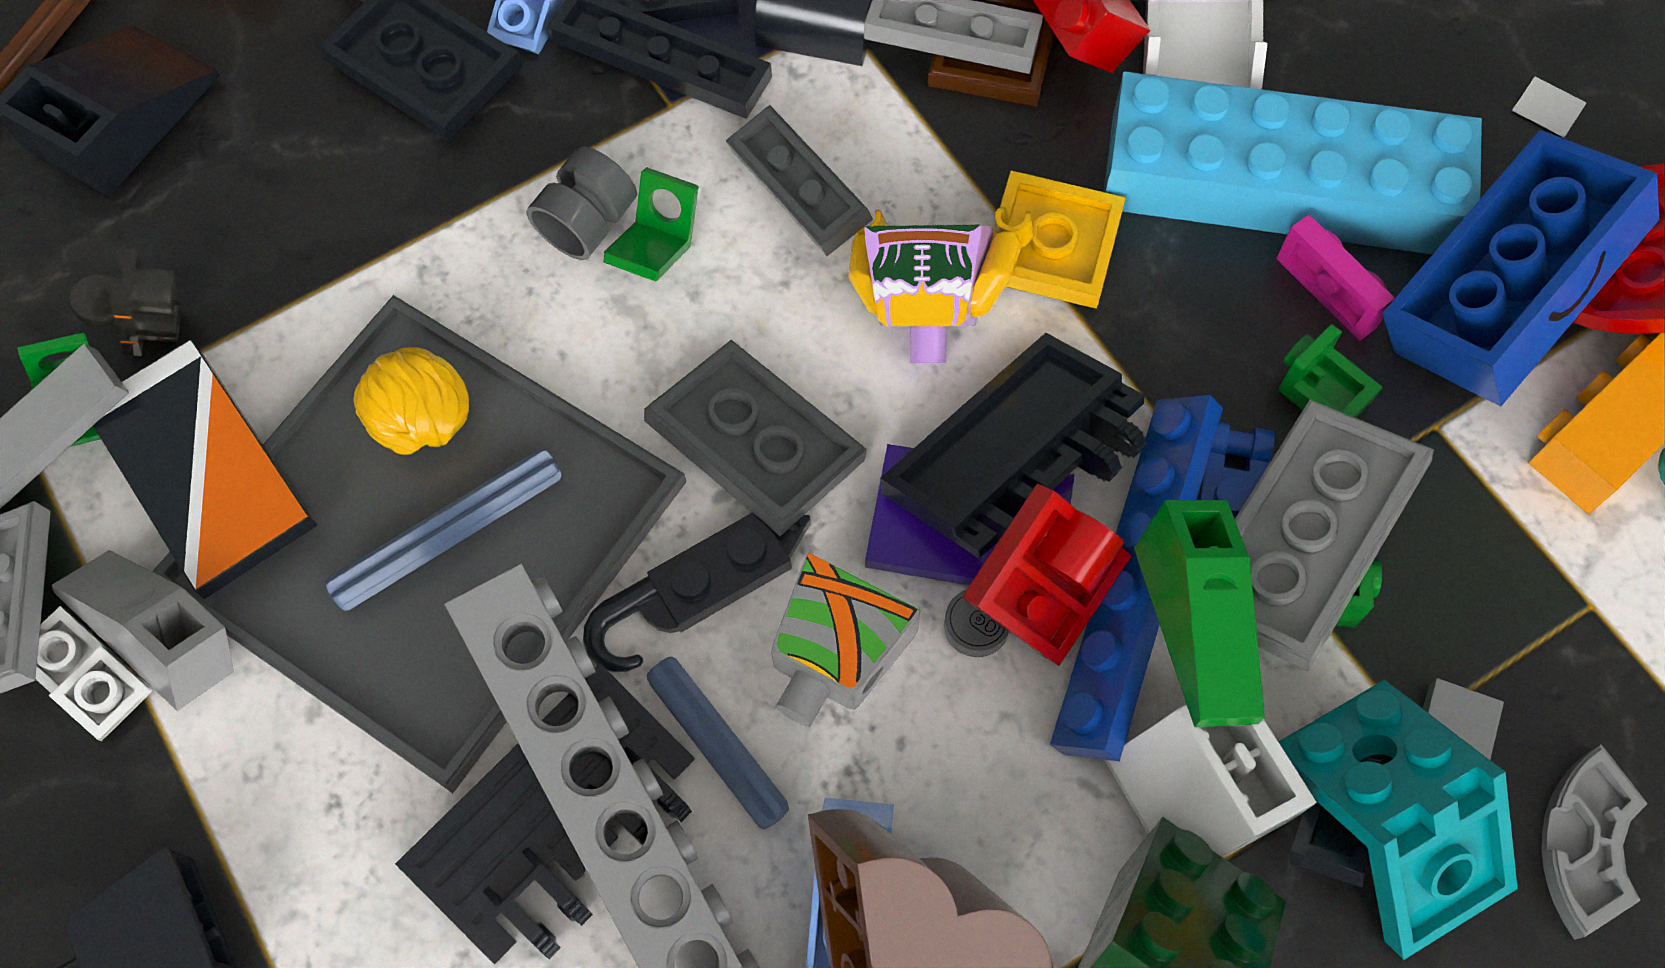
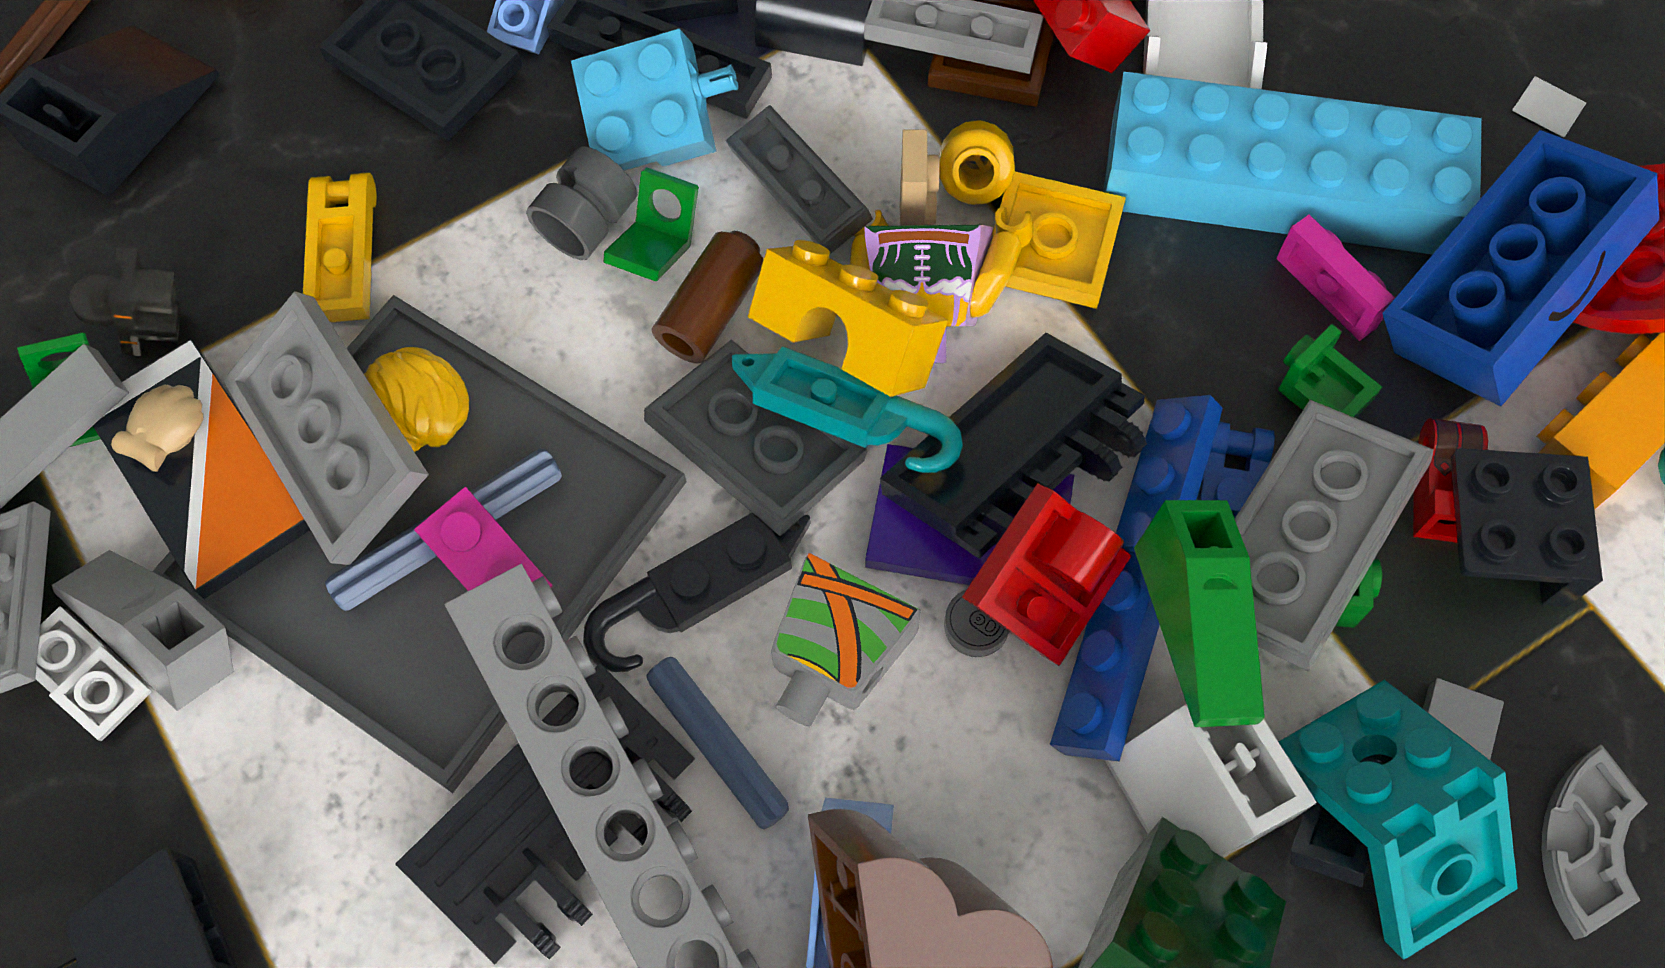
(159, 425): none -> tan animal
(324, 429): none -> light grey plate
(340, 245): none -> yellow plate
(472, 542): none -> dark pink plate
(649, 100): none -> medium azure plate
(709, 296): none -> reddish brown brick
(843, 404): none -> teal plate
(888, 331): none -> yellow arch
(918, 180): none -> tan plate
(979, 181): none -> yellow head
(1435, 490): none -> red leg
(1527, 520): none -> black bracket

